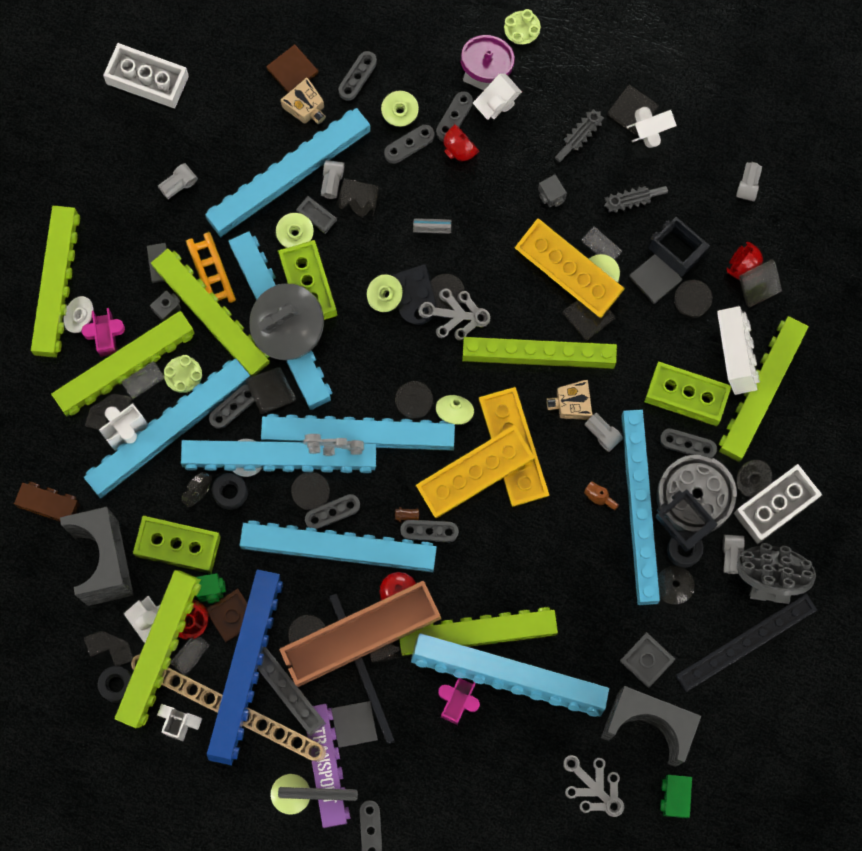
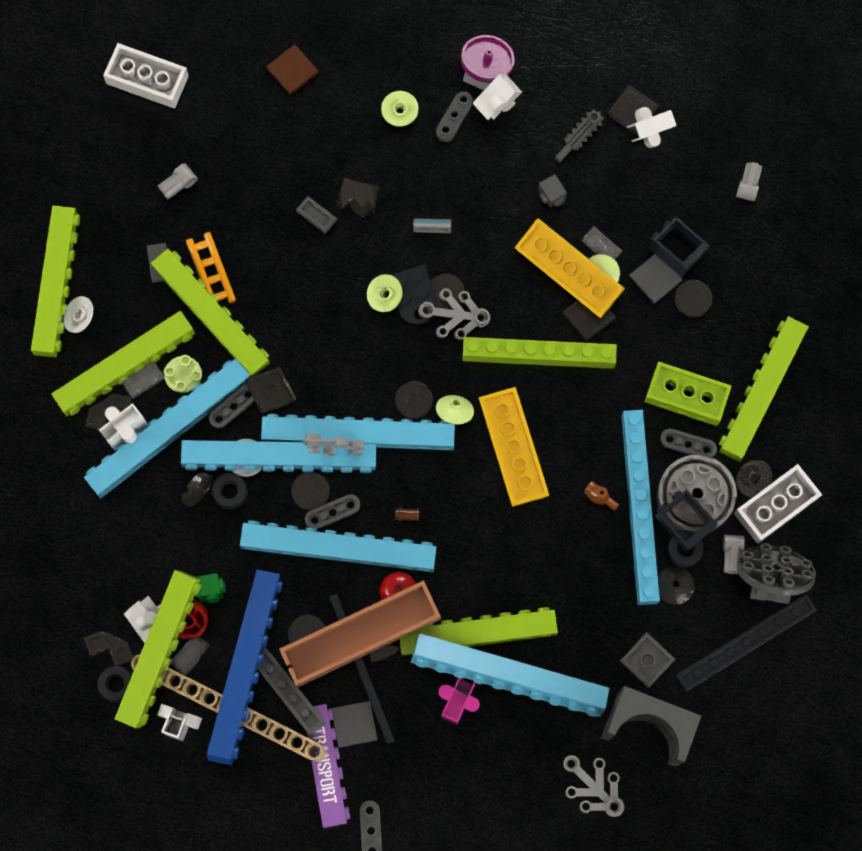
(45, 502): reddish brown brick -> none
(104, 332): dark pink piece -> none
(112, 575): dark grey piece -> none
(166, 305): dark grey brick -> none
(172, 532): lime brick -> none
(228, 614): reddish brown tile -> none
(260, 280): medium azure brick -> none
(284, 805): yellowish green dish -> none
(286, 322): dark grey bracket -> none
(287, 172): medium azure brick -> none
(294, 222): yellowish green dish -> none
(304, 103): tan torso -> none
(308, 254): lime brick -> none
(318, 793): dark grey axle -> none
(332, 174): light grey piece -> none
(358, 68): dark grey plate -> none
(404, 150): dark grey plate -> none
(438, 531): dark grey plate -> none
(459, 145): red cylinder -> none
(475, 471): yellow plate -> none
(522, 27): yellowish green dish -> none
(572, 401): tan torso -> none
(607, 436): light grey piece -> none
(628, 199): dark grey piece -> none
(677, 796): green brick -> none
(738, 350): white brick -> none
(745, 260): red cylinder -> none
(760, 283): clear smoke tile -> none

